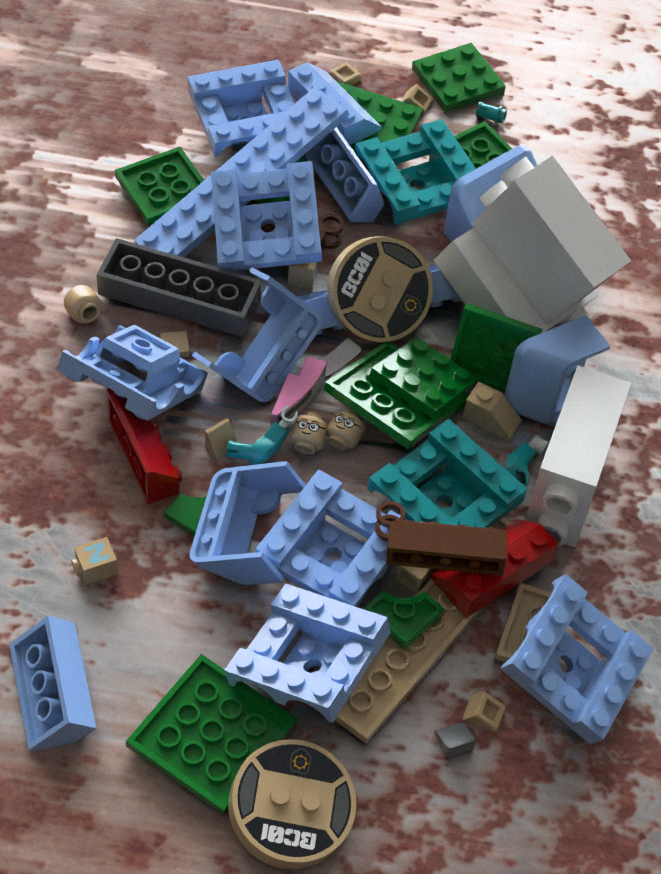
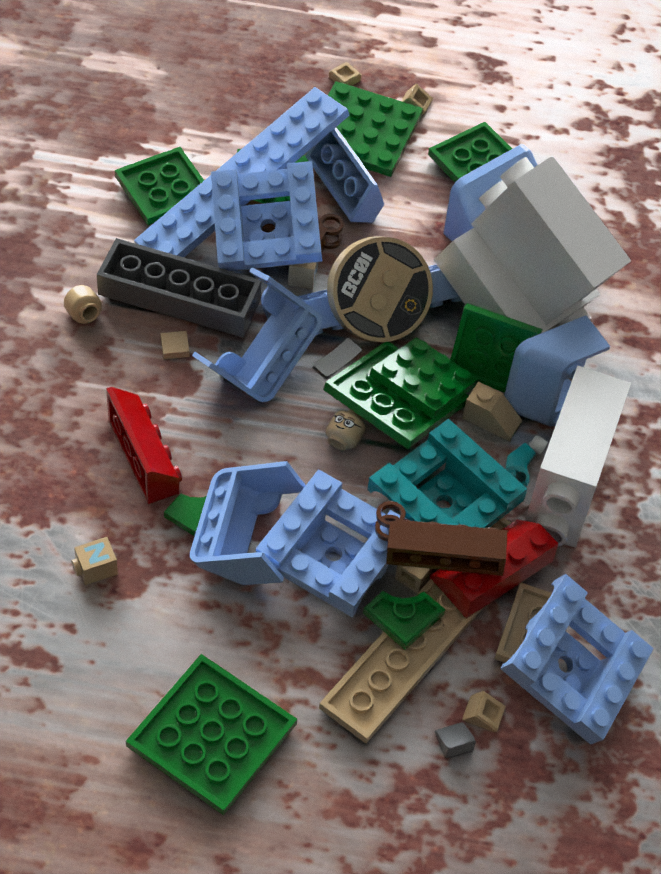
(52, 684): light blue slope -> none
(168, 376): light blue piece -> none
(217, 438): tan slope -> none
(232, 102): light blue piece -> none
(264, 447): teal arm -> none
(292, 804): piece -> none
(301, 389): bright pink slope -> none
(308, 433): tan head -> none
(333, 637): light blue piece -> none
(354, 127): light blue slope -> none
(436, 177): teal piece -> none
(458, 77): green plate -> none
(492, 113): teal pin -> none

